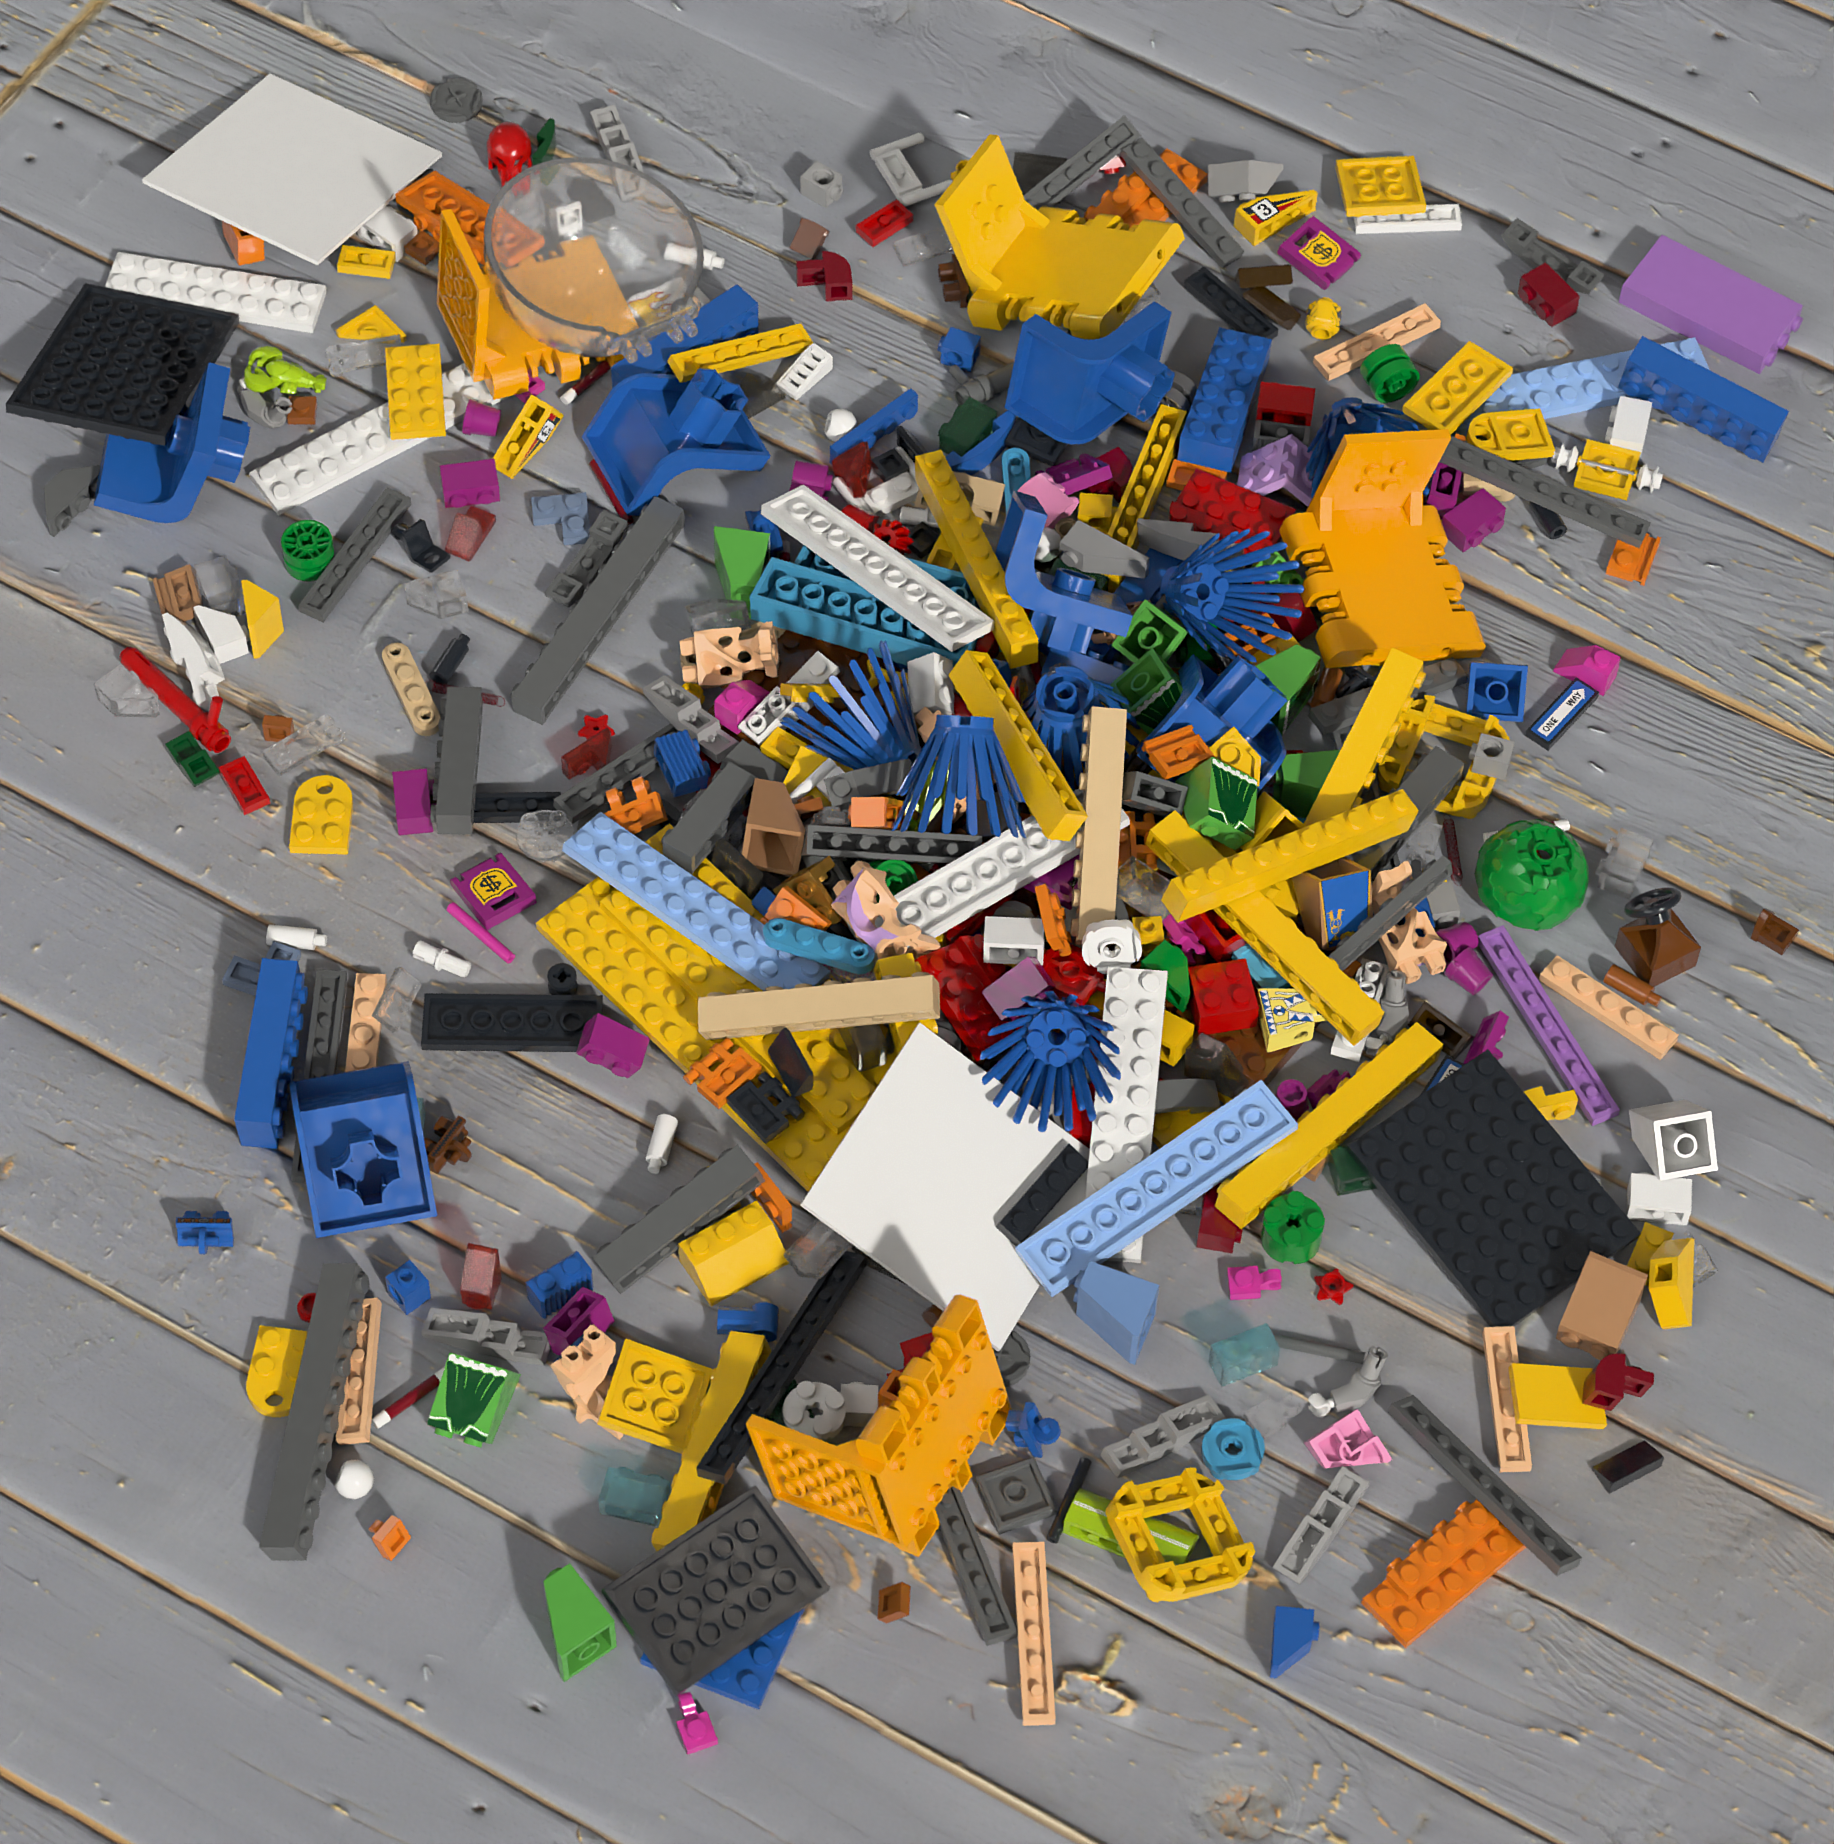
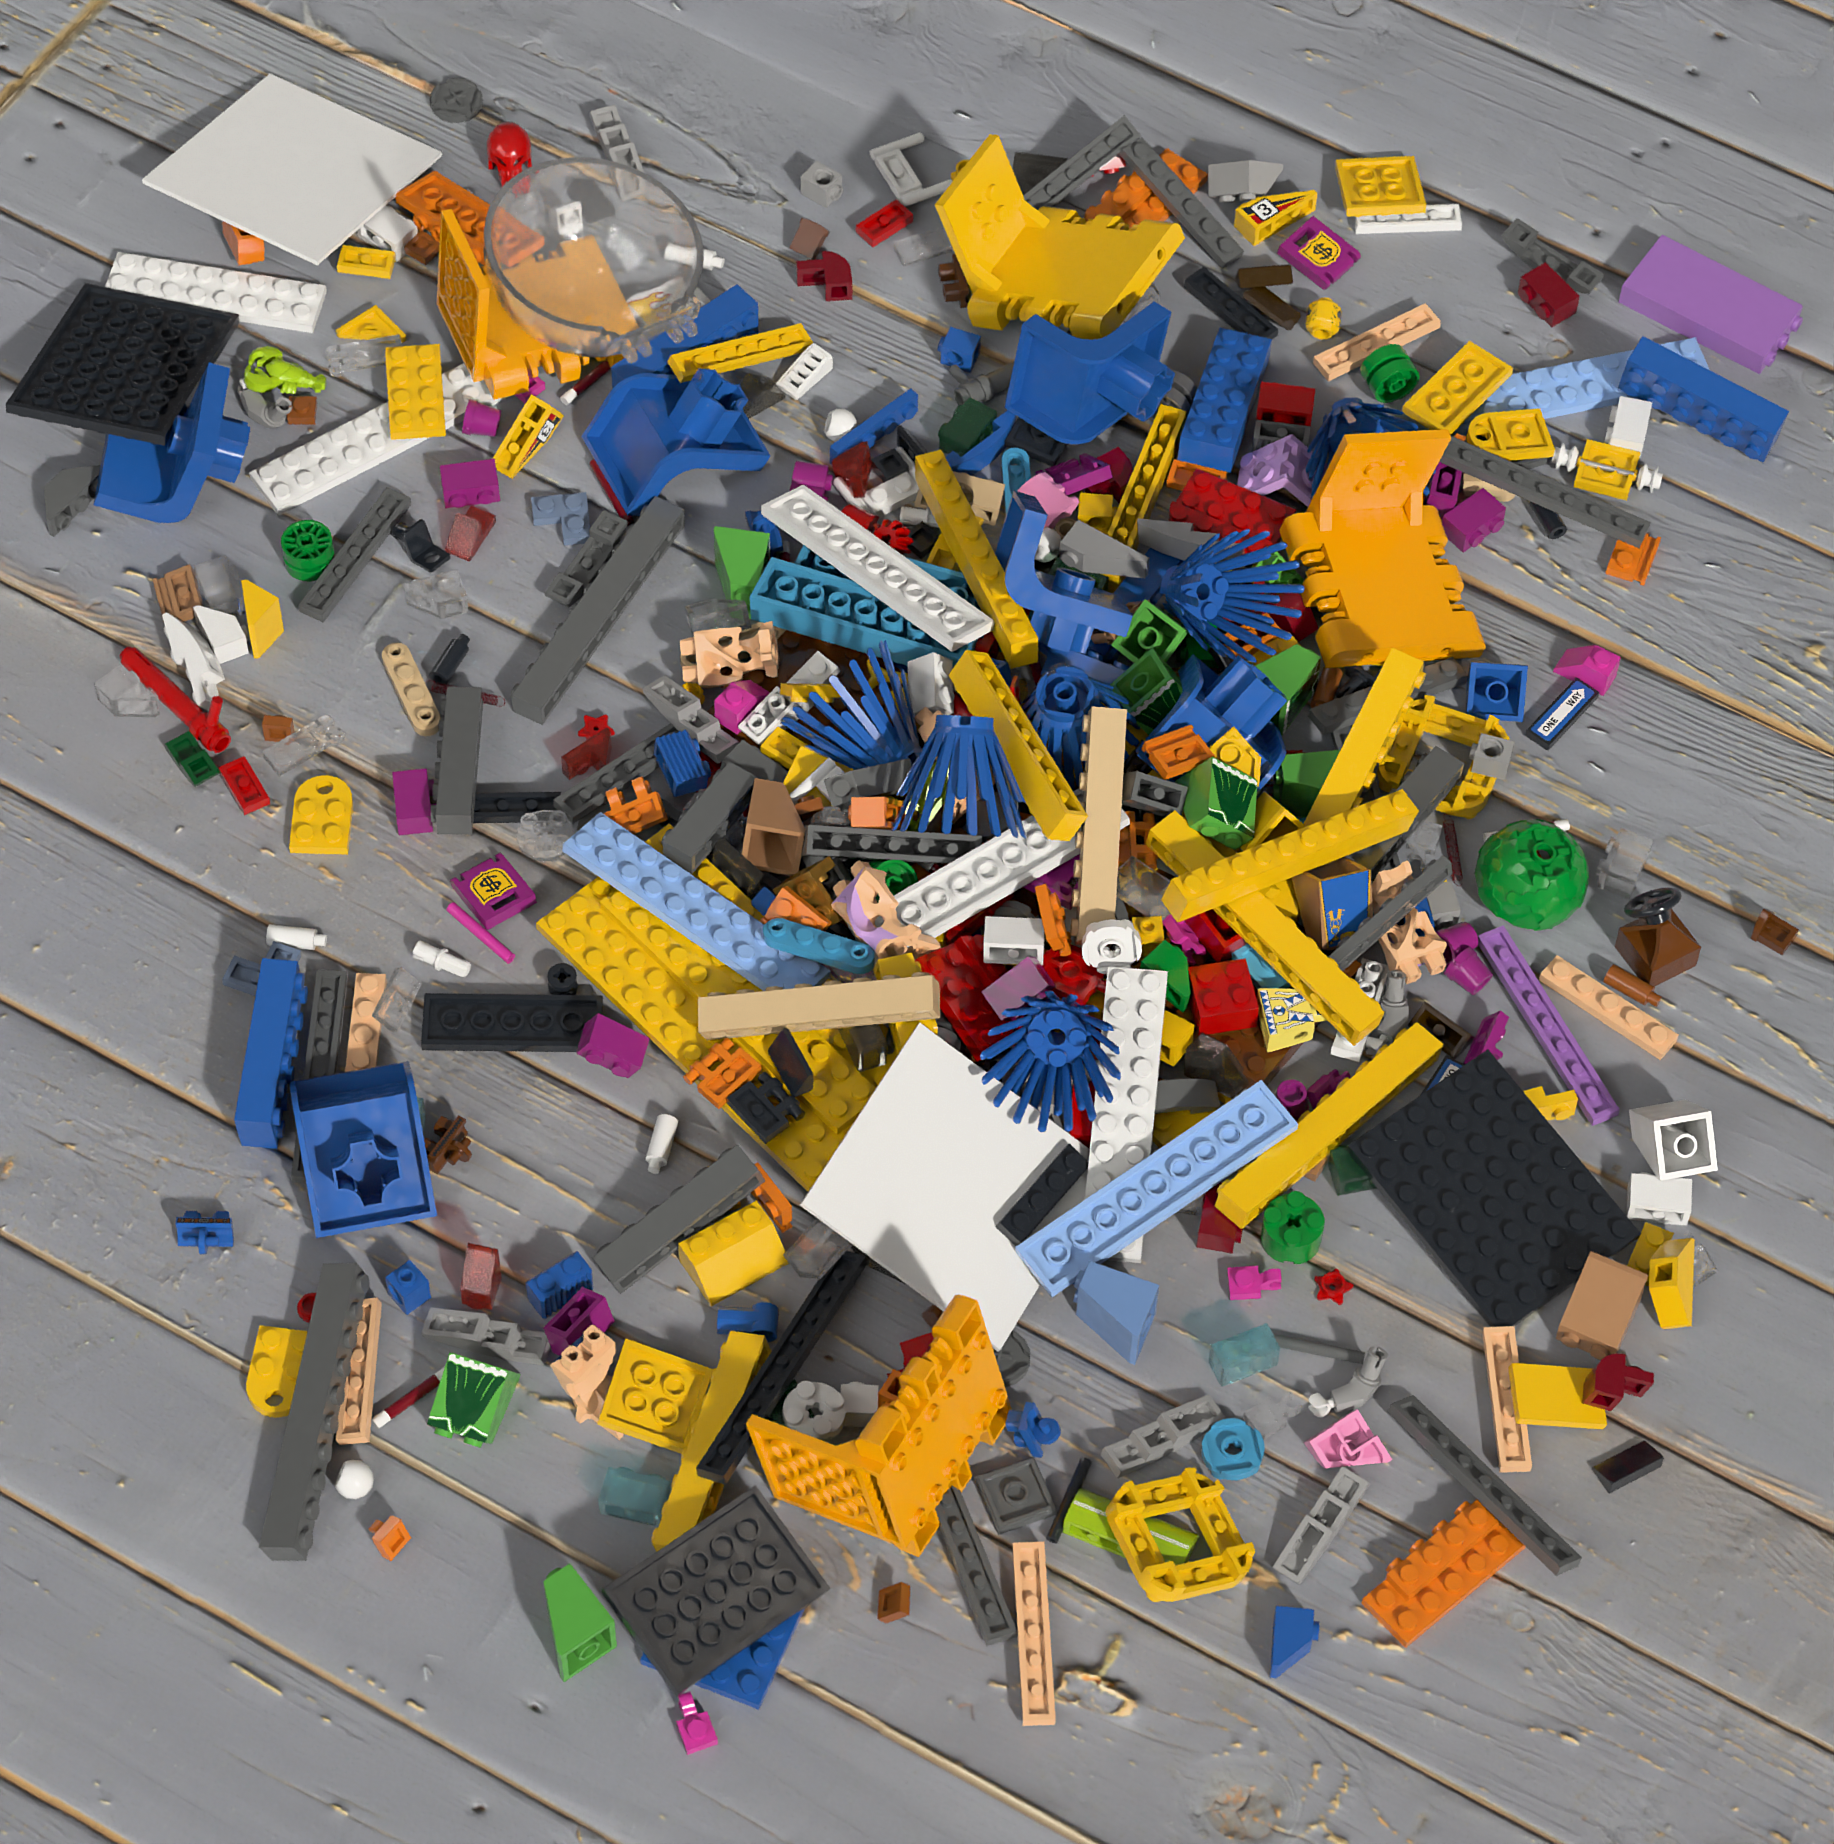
(546, 143): dark green slope -> none

